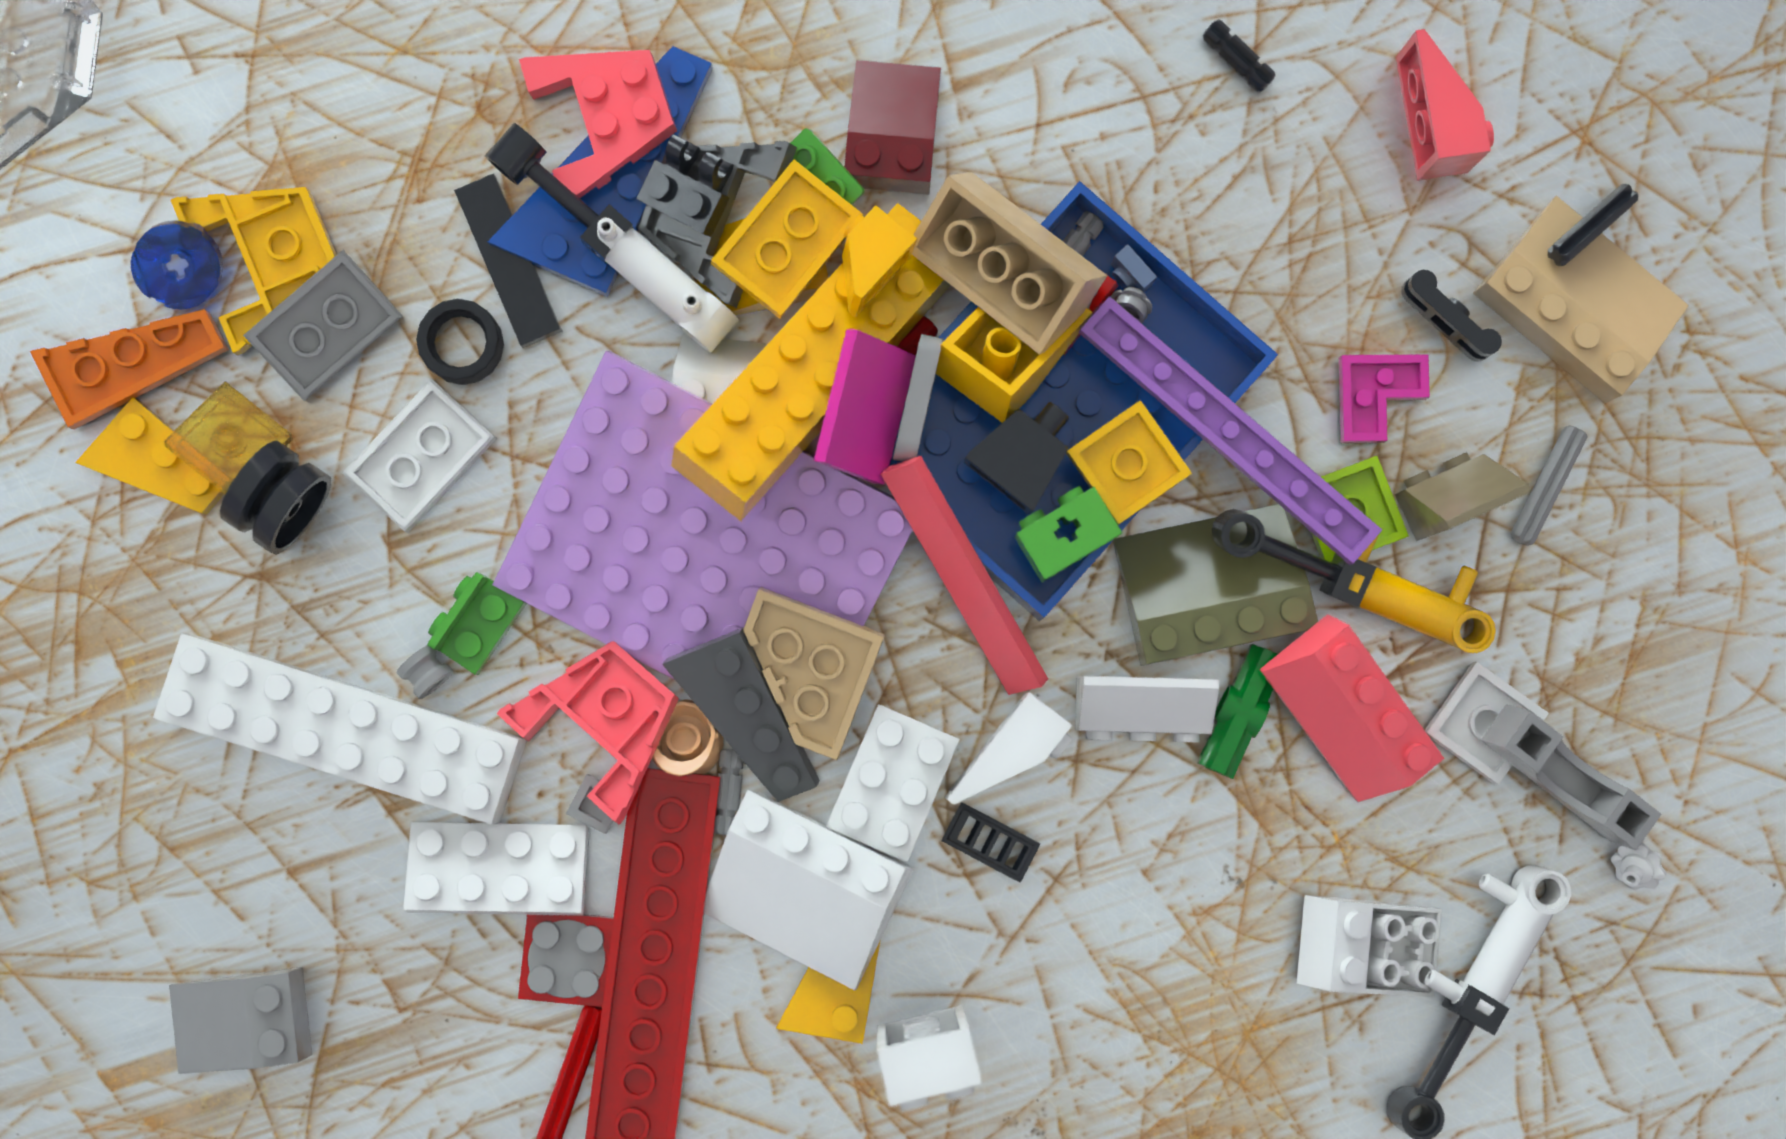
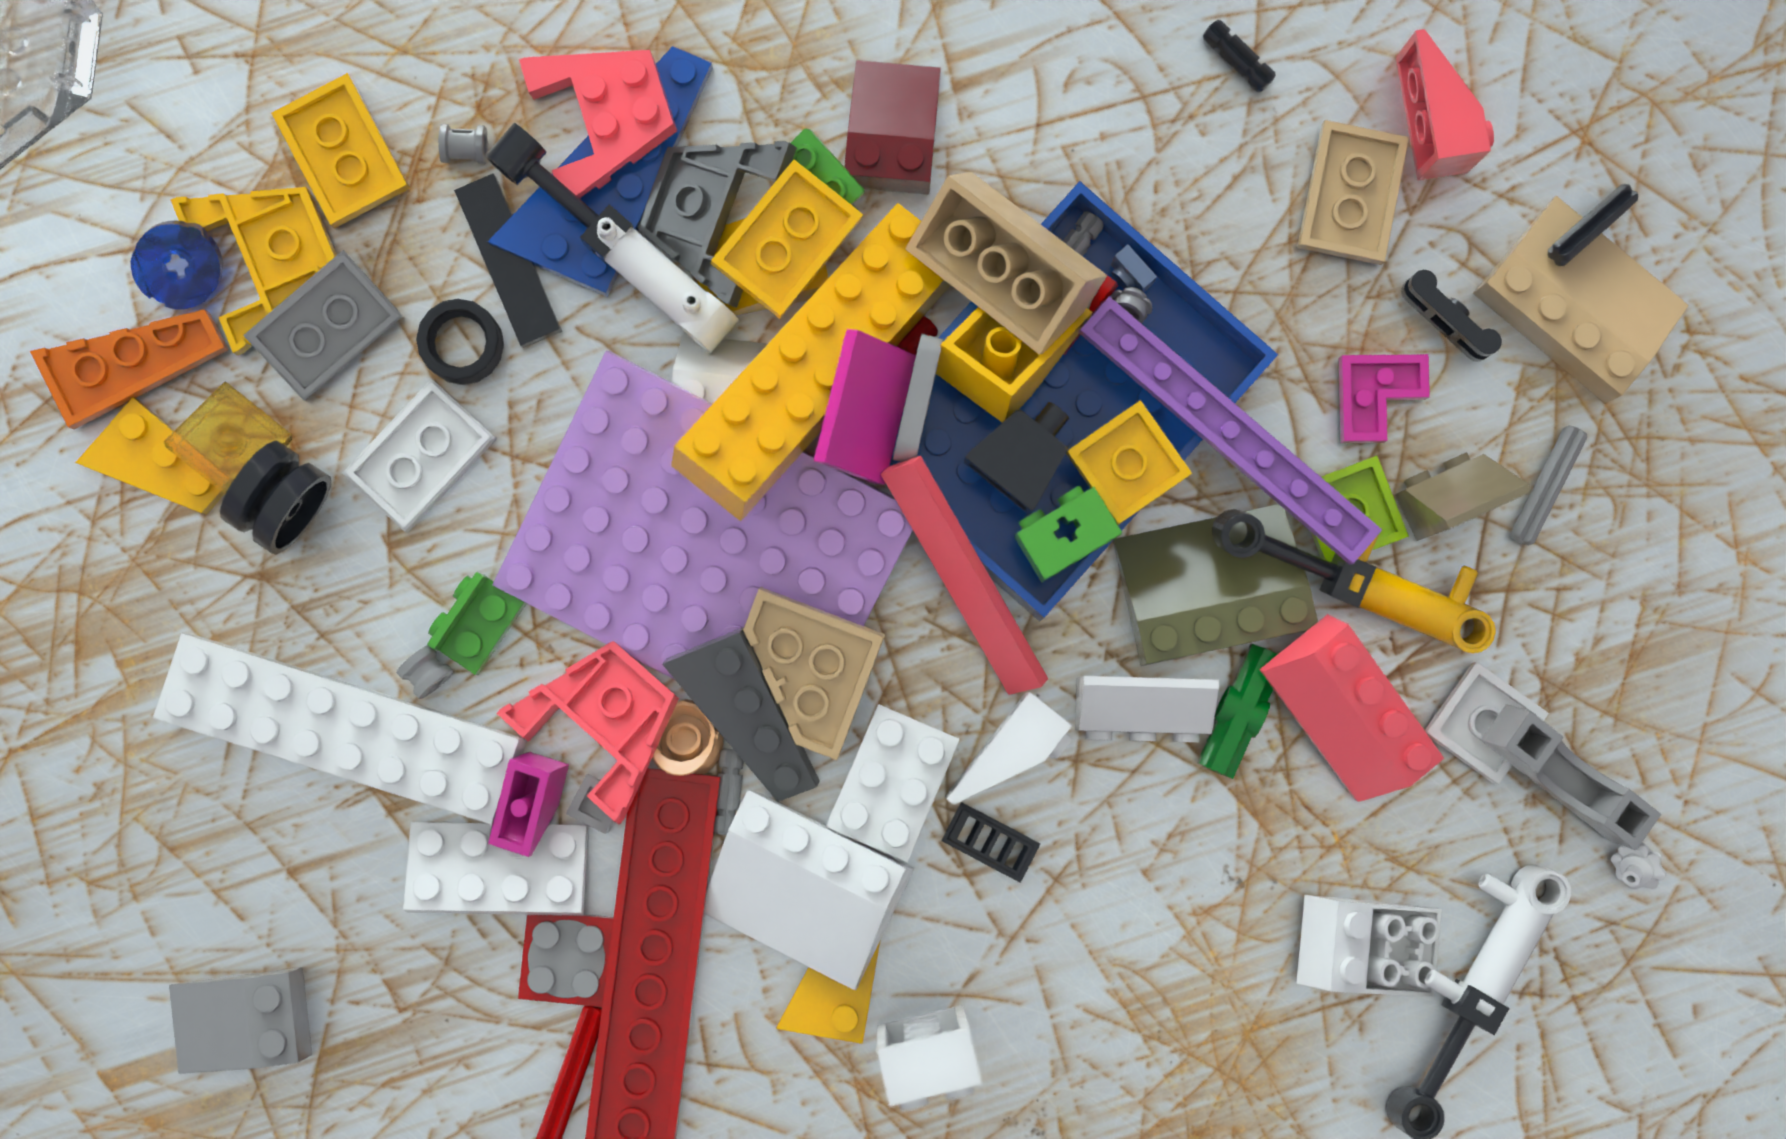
(340, 150): none -> yellow plate
(463, 143): none -> light grey bush
(527, 802): none -> dark pink slope
(682, 197): plate -> none
(873, 255): yellow slope -> none
(1353, 192): none -> tan plate

